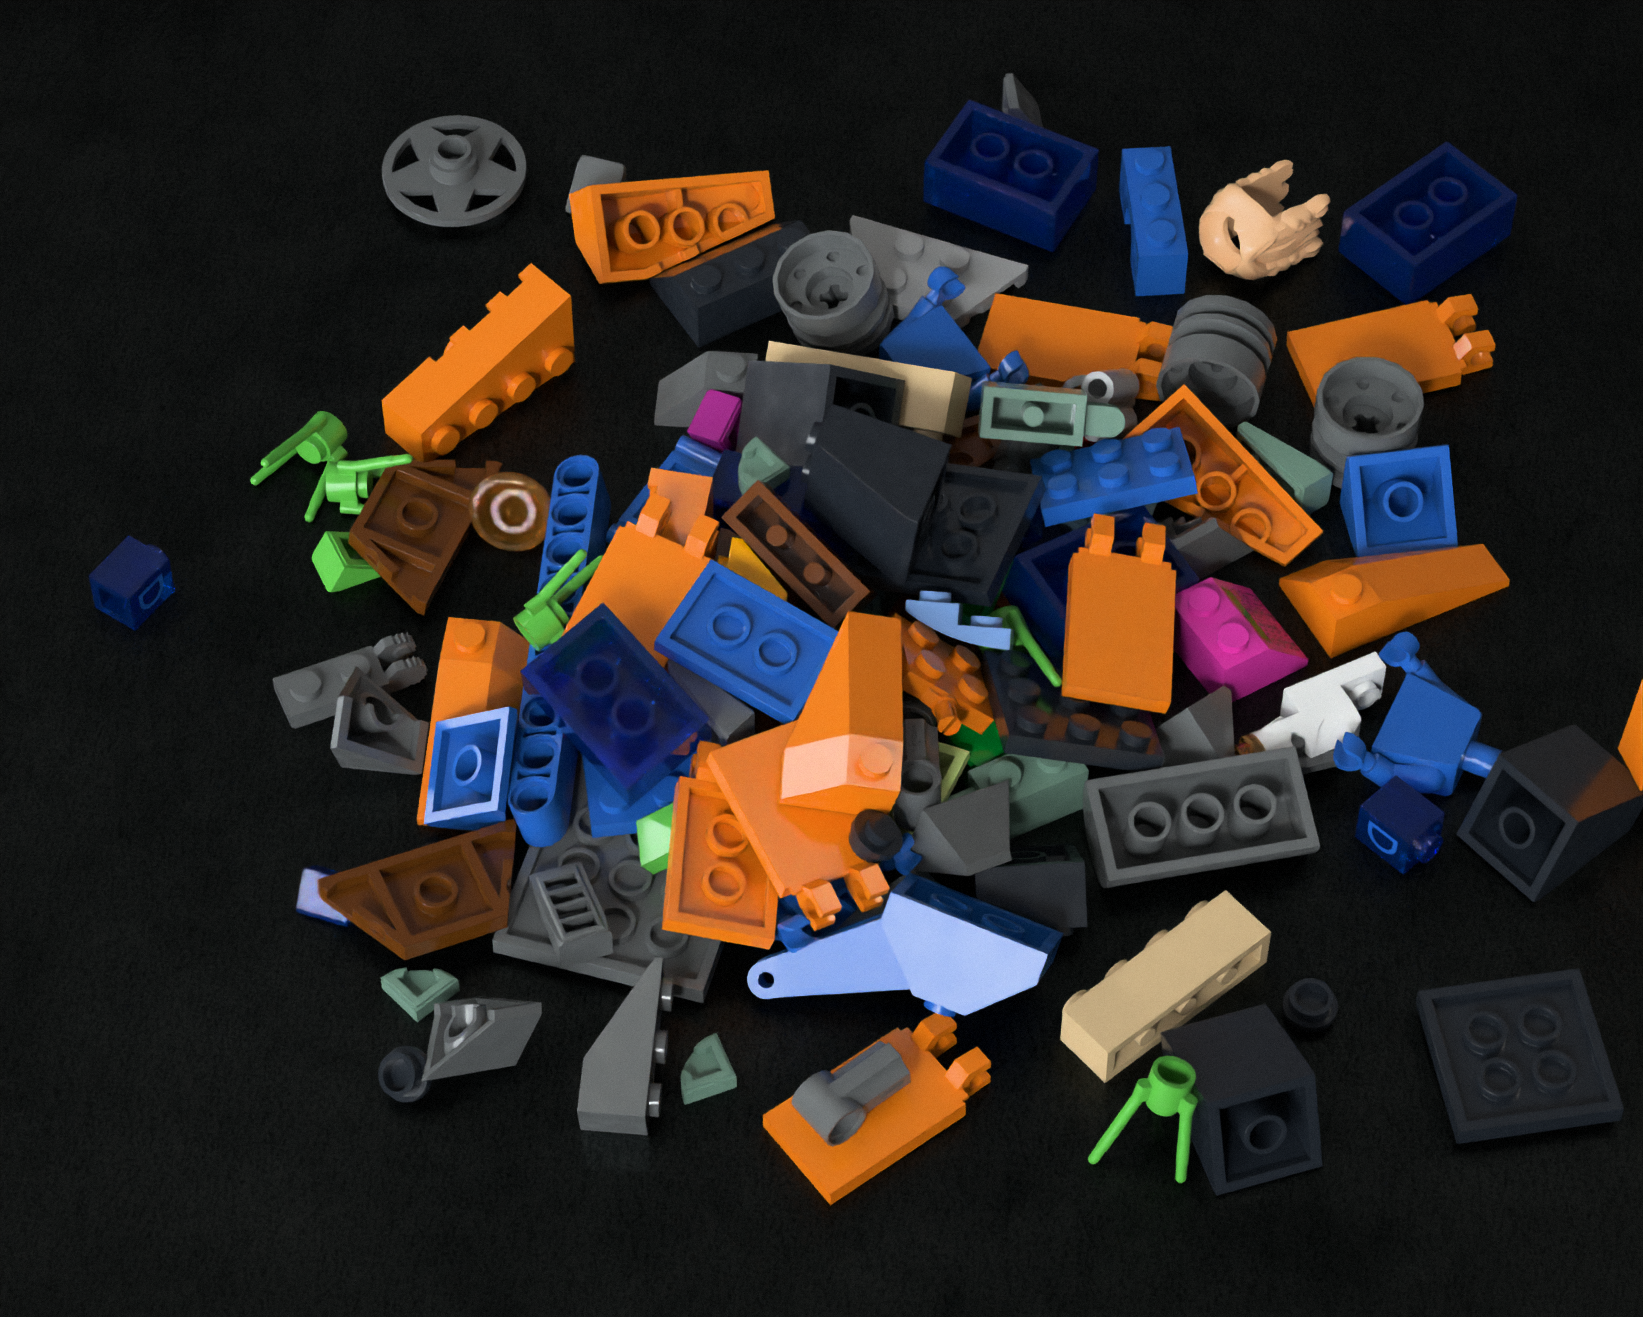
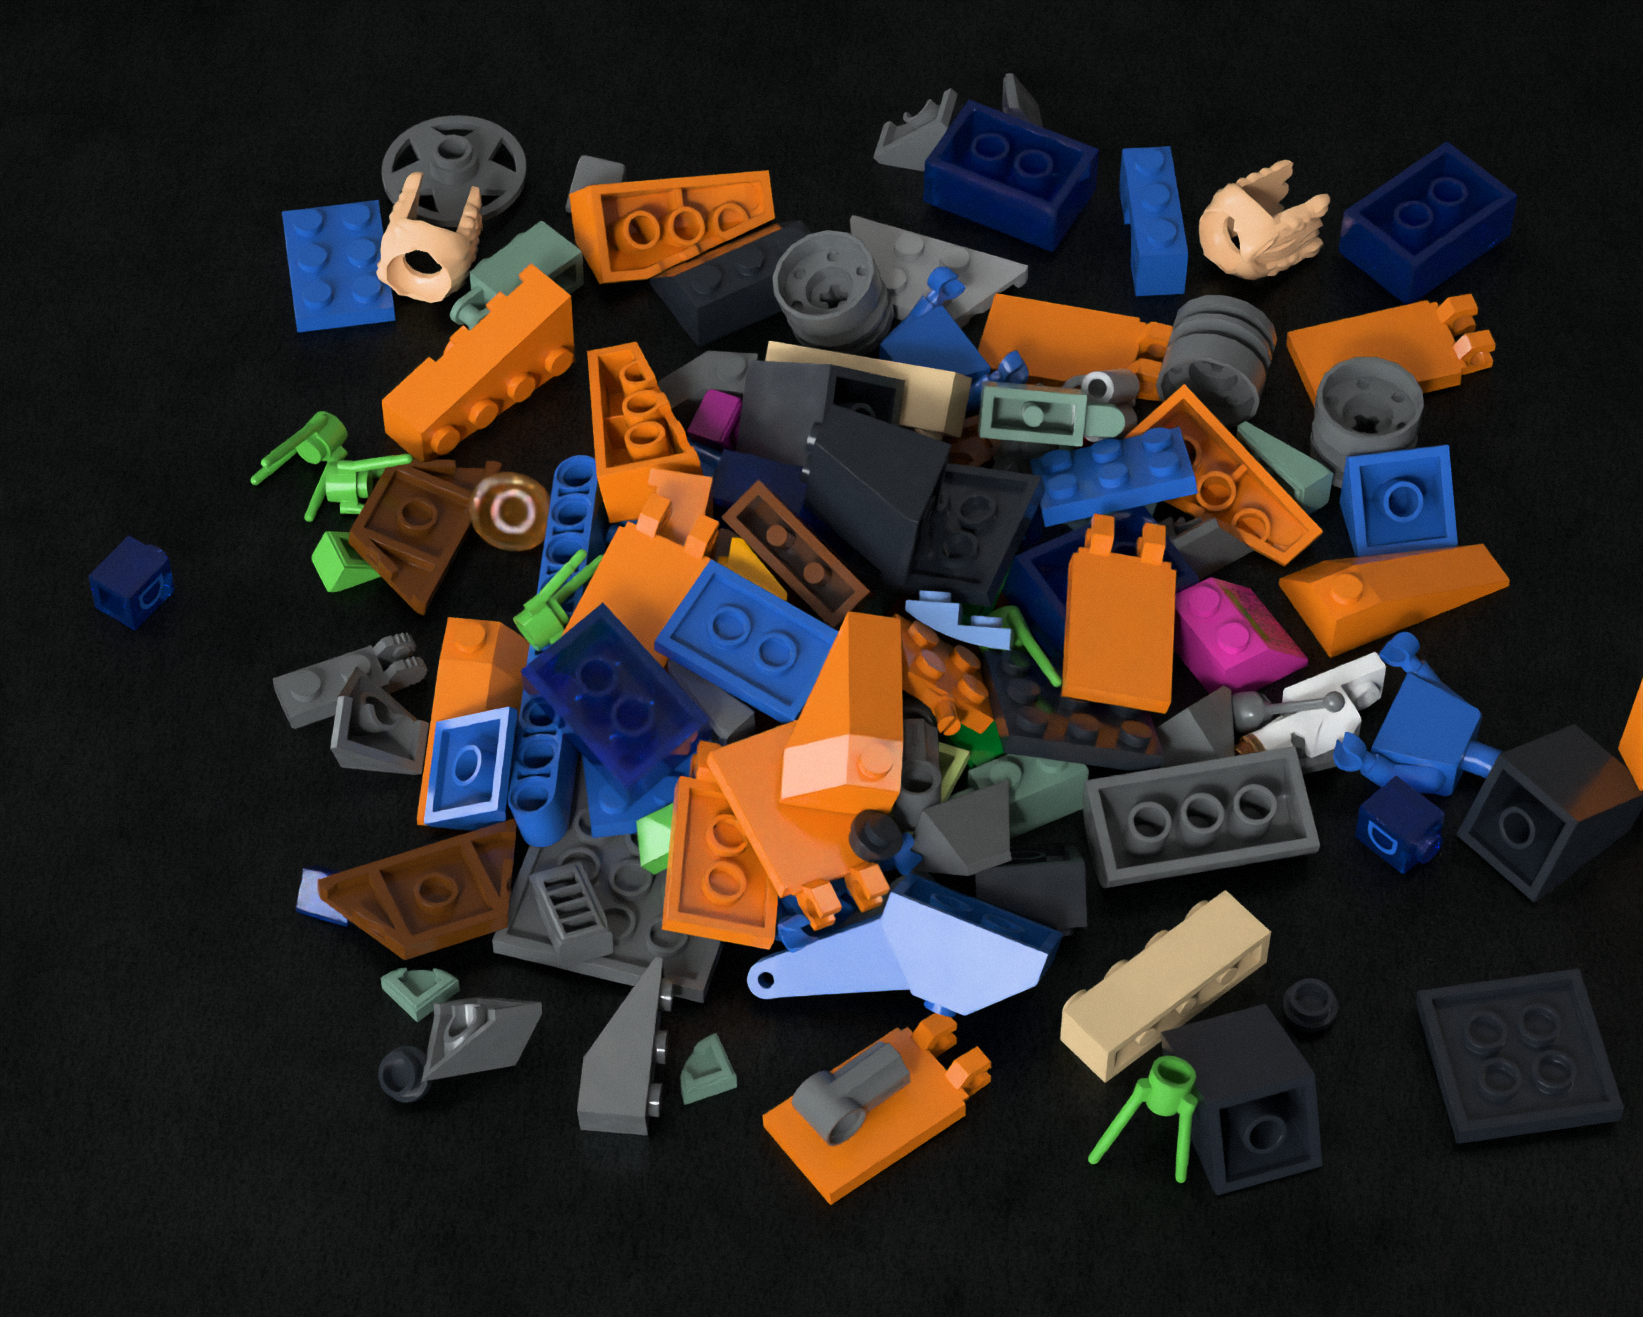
(335, 266): none -> blue plate
(450, 249): none -> light nougat piece
(500, 272): none -> sand green brick
(632, 430): none -> orange wedge
(761, 464): sand green tile -> none
(913, 142): none -> dark grey slope
(1255, 710): none -> dark grey hinge

